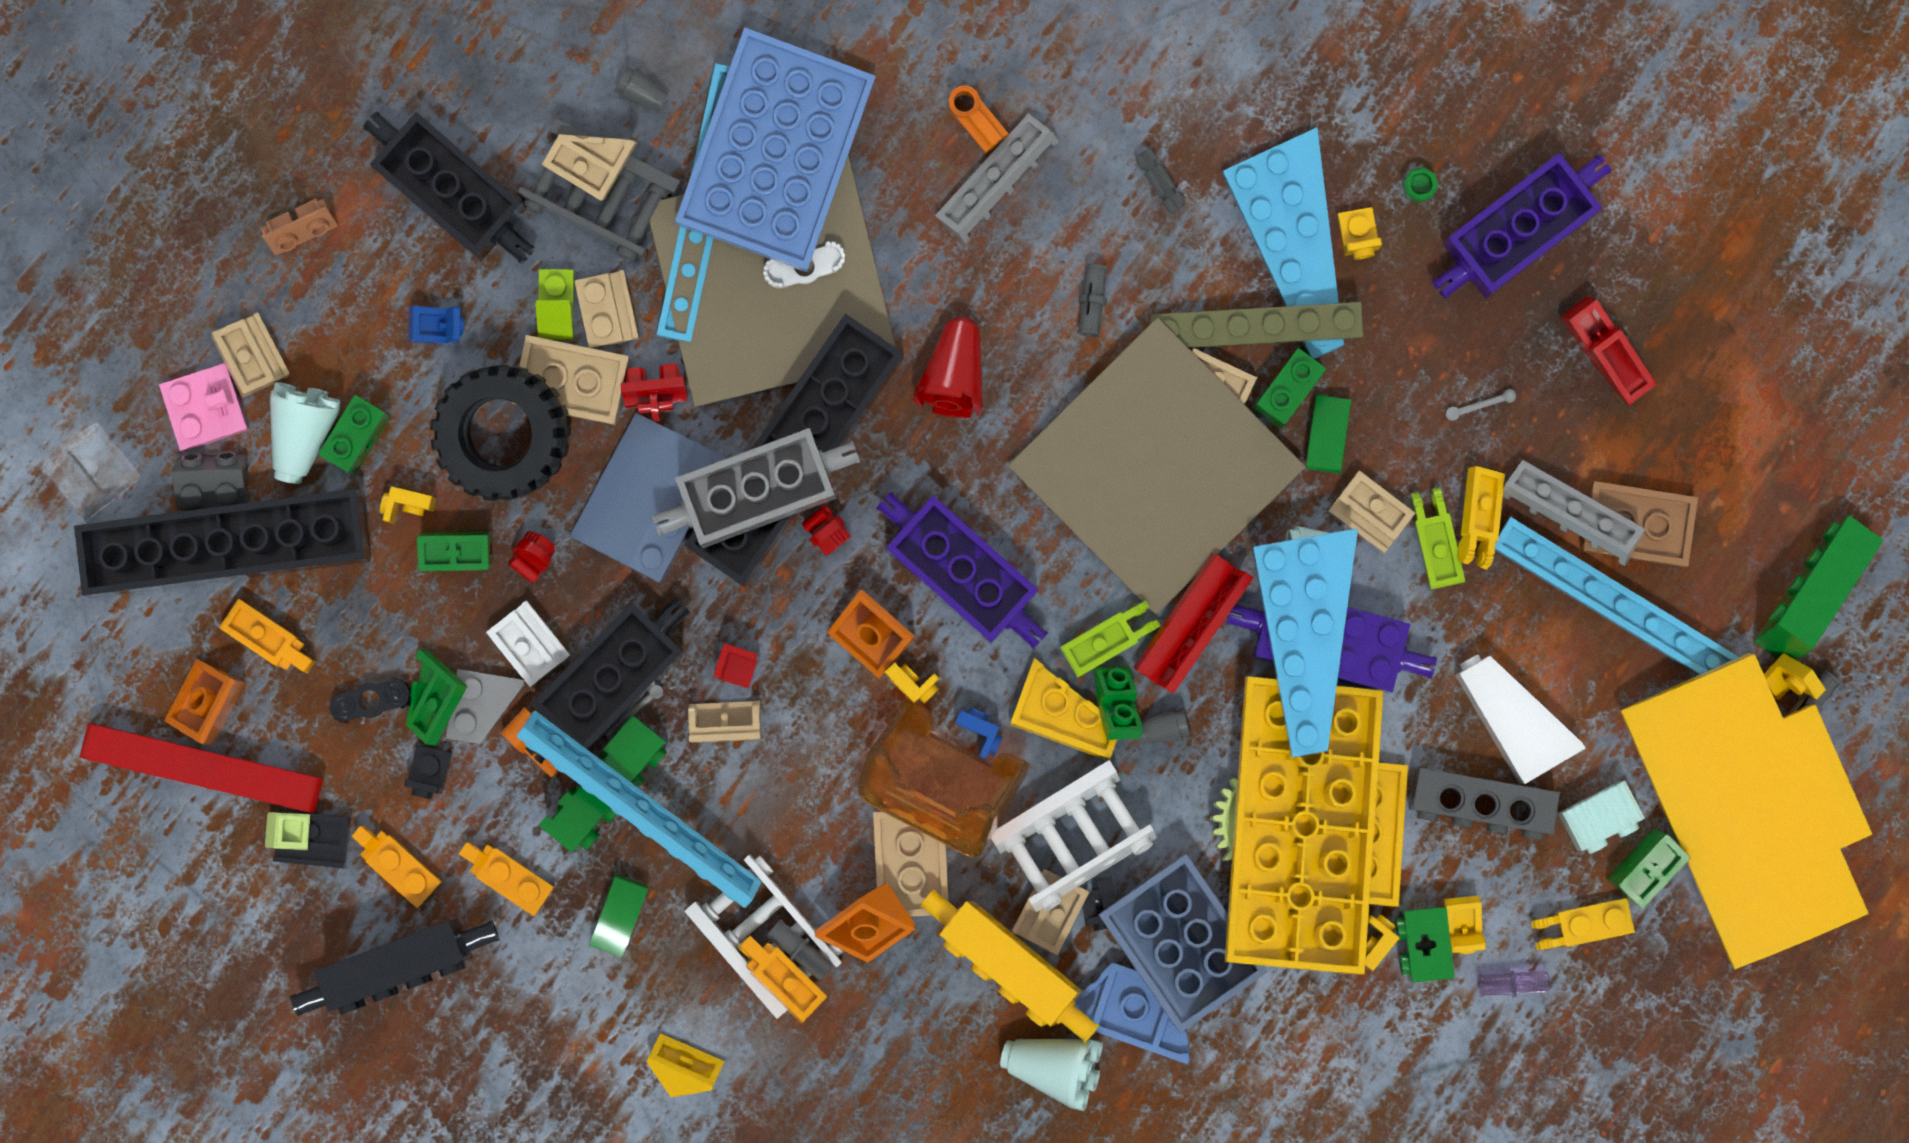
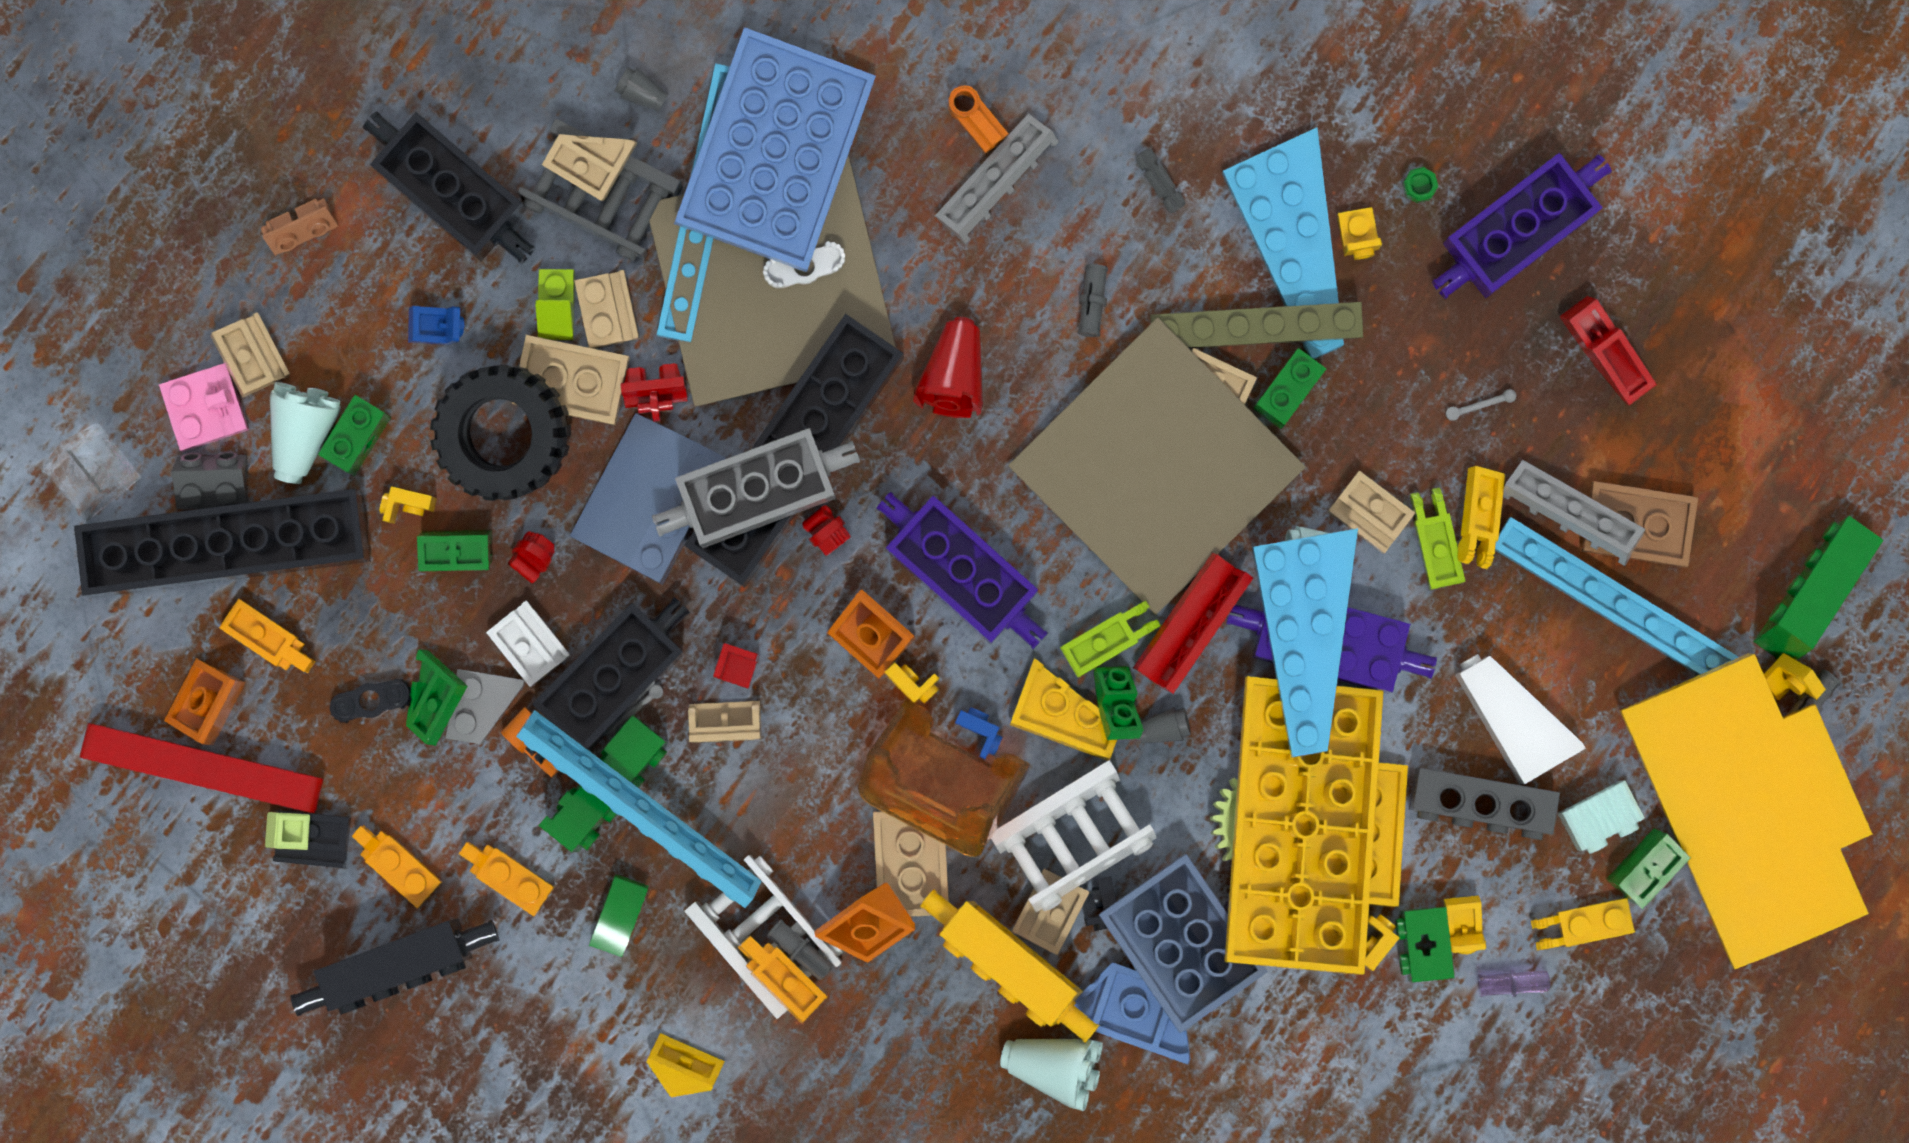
(428, 771): black bracket -> none
(1328, 434): green slope -> none

